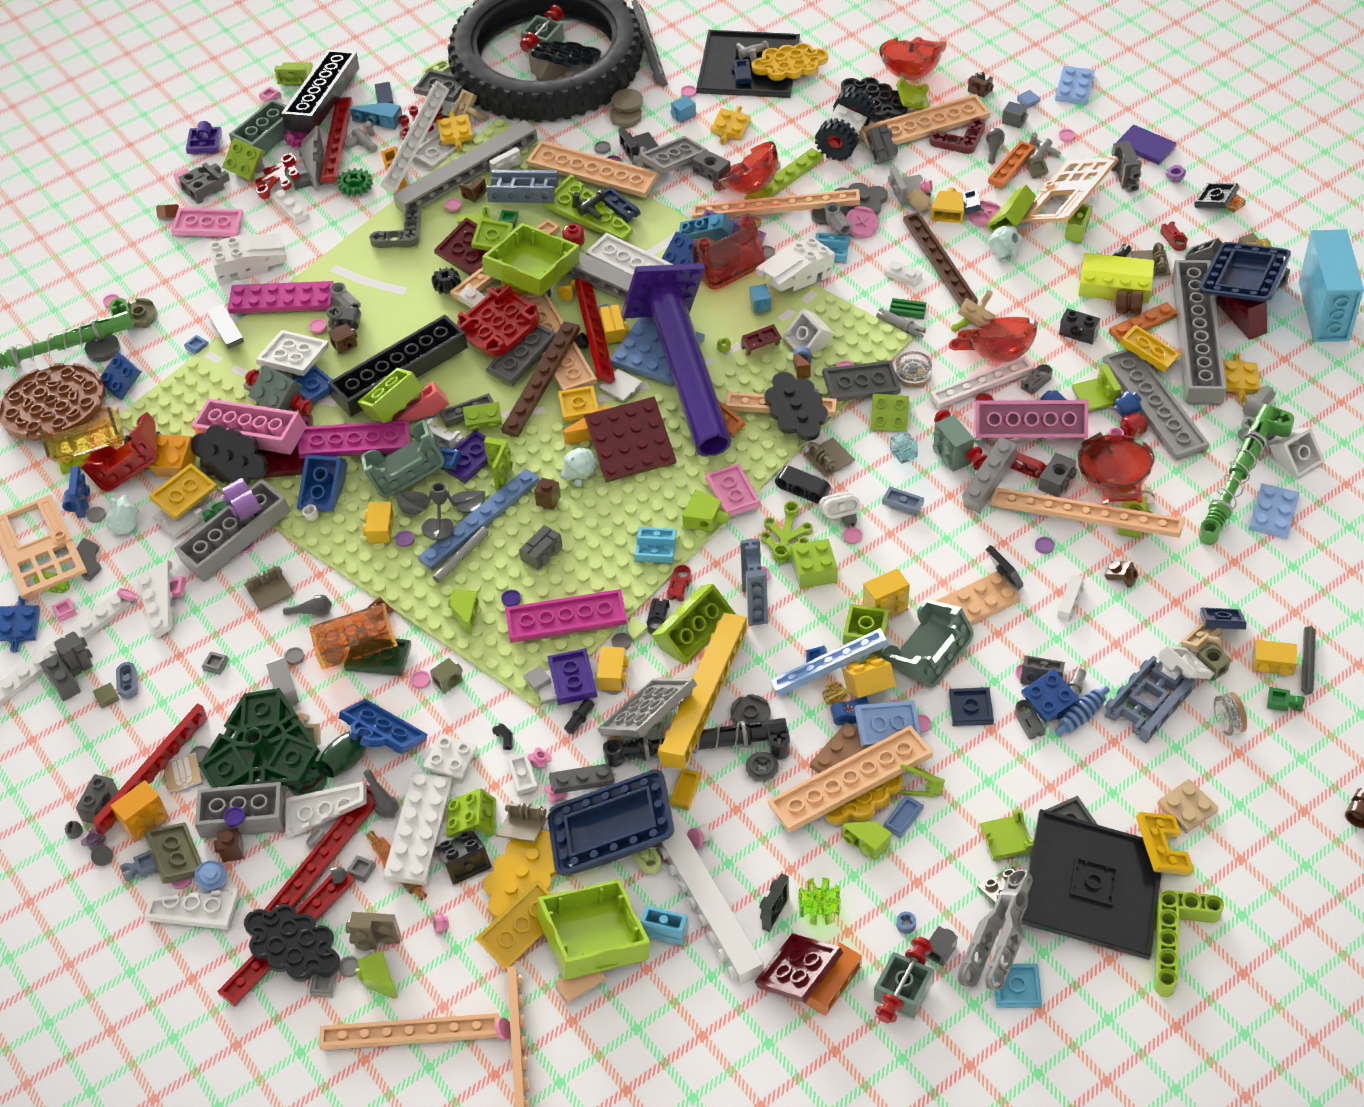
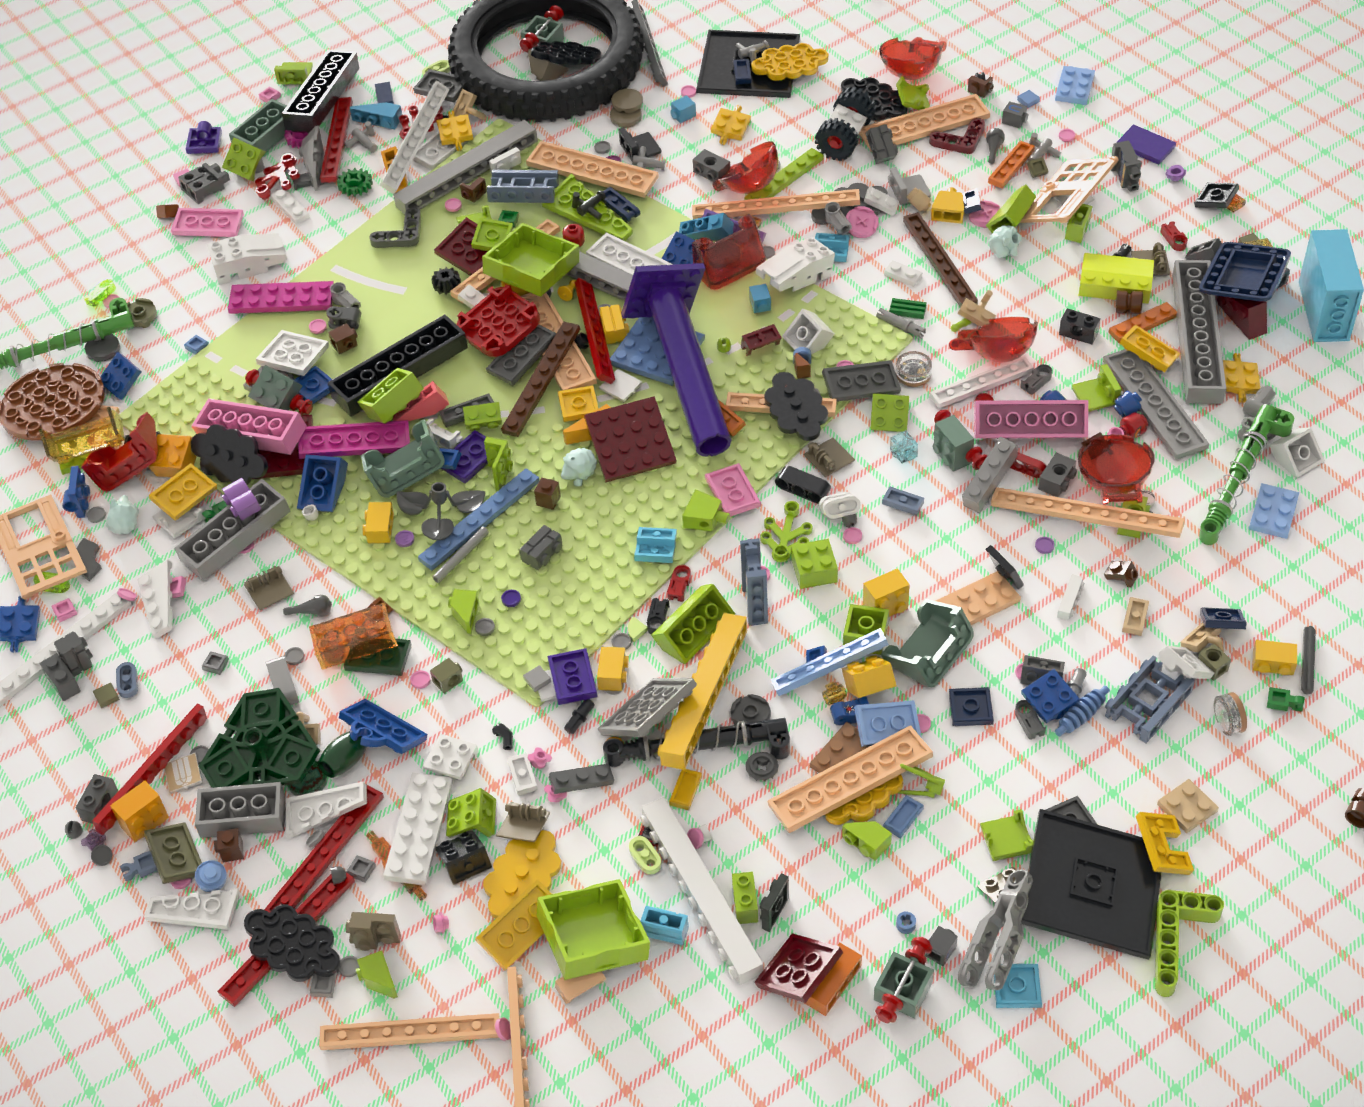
(100, 292): none -> clear neon green piece
(225, 326): tile -> none
(234, 816): dark purple piece -> none
(385, 804): dark grey piece -> none
(485, 626): none -> flat silver piece
(565, 615): dark pink plate -> none
(610, 823): dark blue wedge -> none
(671, 154): light grey plate -> none
(745, 897): none -> lime brick
(829, 901): clear neon green gear -> none
(881, 201): none -> white plate
(926, 186): bright pink plate -> none
(1135, 616): none -> tan plate

